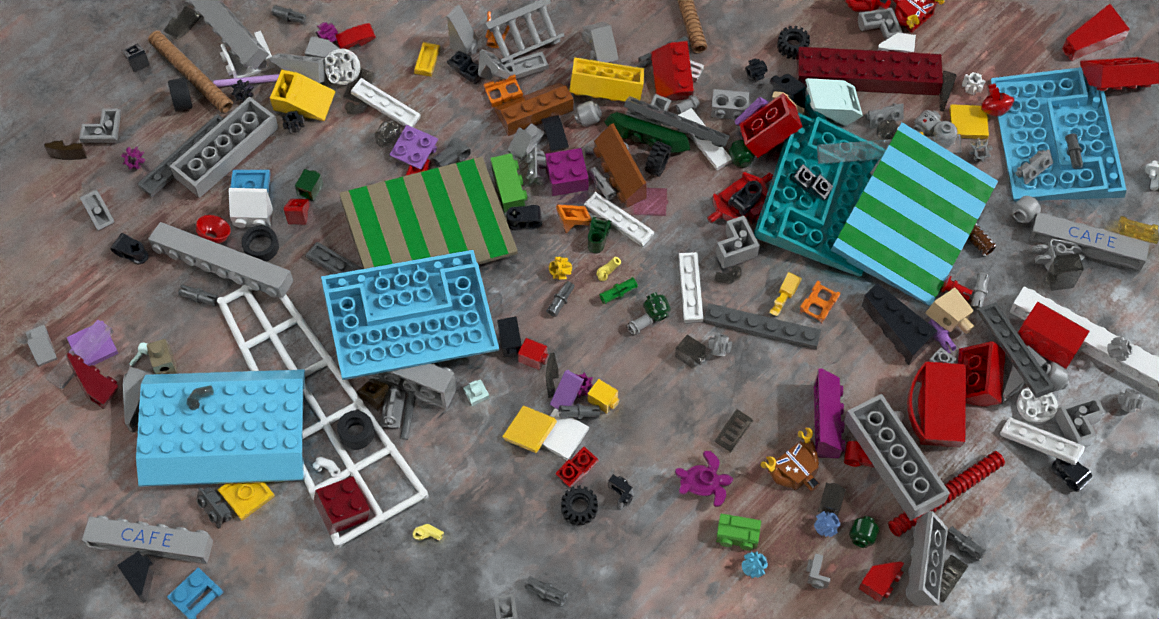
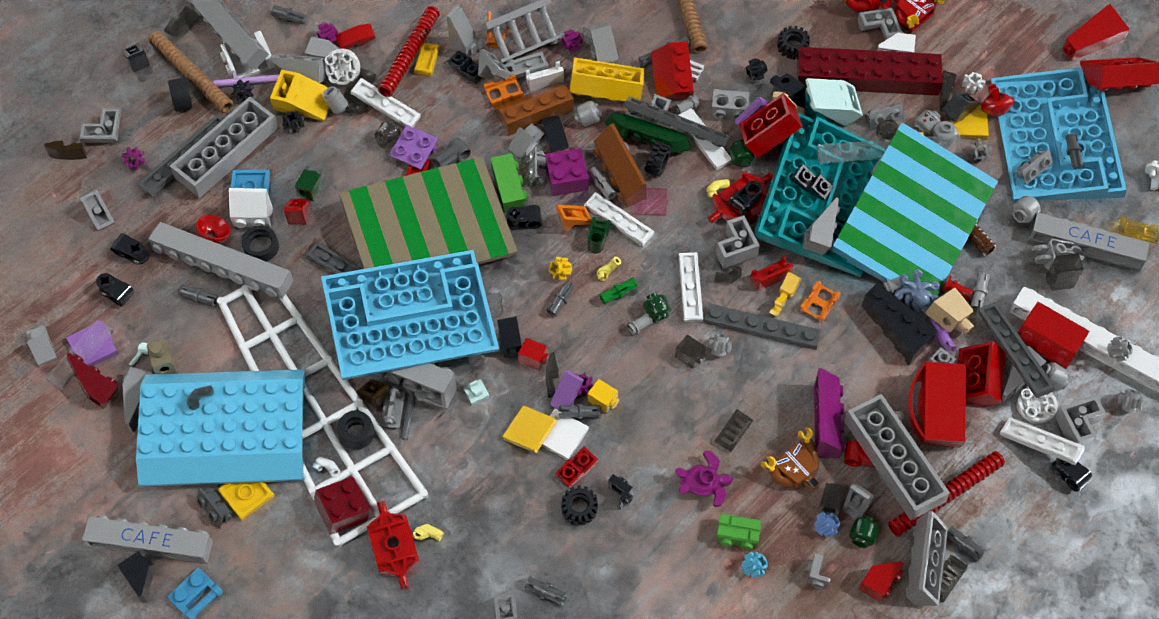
(114, 289): none -> black piece
(335, 100): none -> light grey brick
(397, 560): none -> red plate
(409, 51): none -> red piece
(545, 77): none -> white hinge
(572, 40): none -> magenta gear
(716, 185): none -> light yellow arm
(771, 274): none -> red hinge
(819, 235): none -> light grey slope
(858, 501): none -> light grey slope
(892, 285): none -> light grey pin
(917, 292): none -> sand blue animal
(960, 106): none -> black slope

